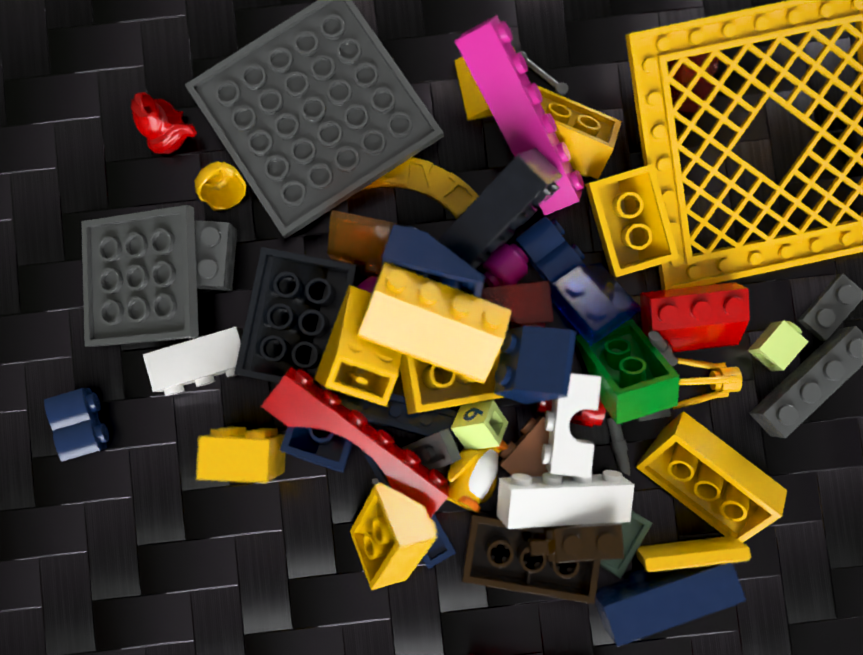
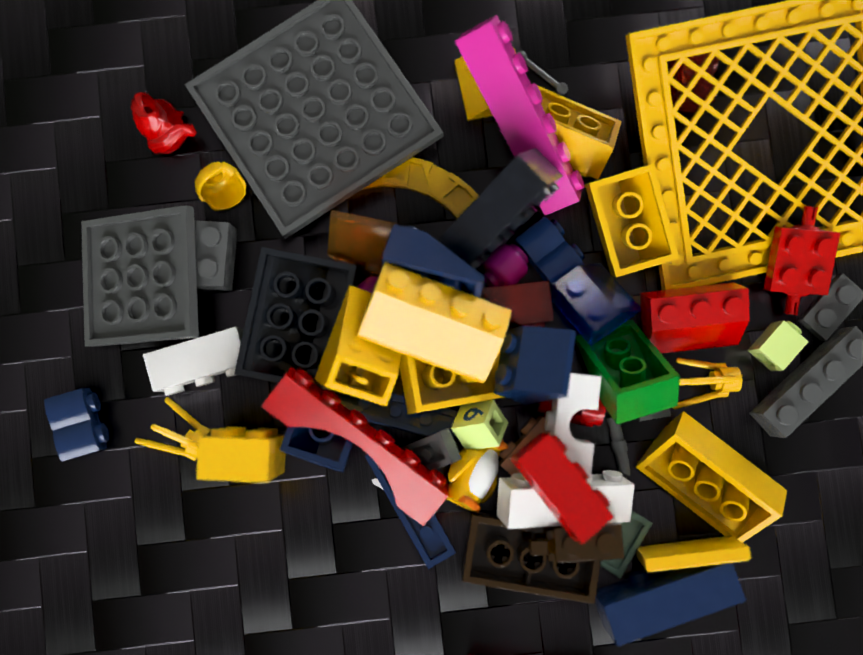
(189, 442): none -> yellow plant
(391, 536): yellow slope -> none
(563, 486): none -> red brick
(663, 347): dark grey piece -> none
(801, 260): none -> red plate

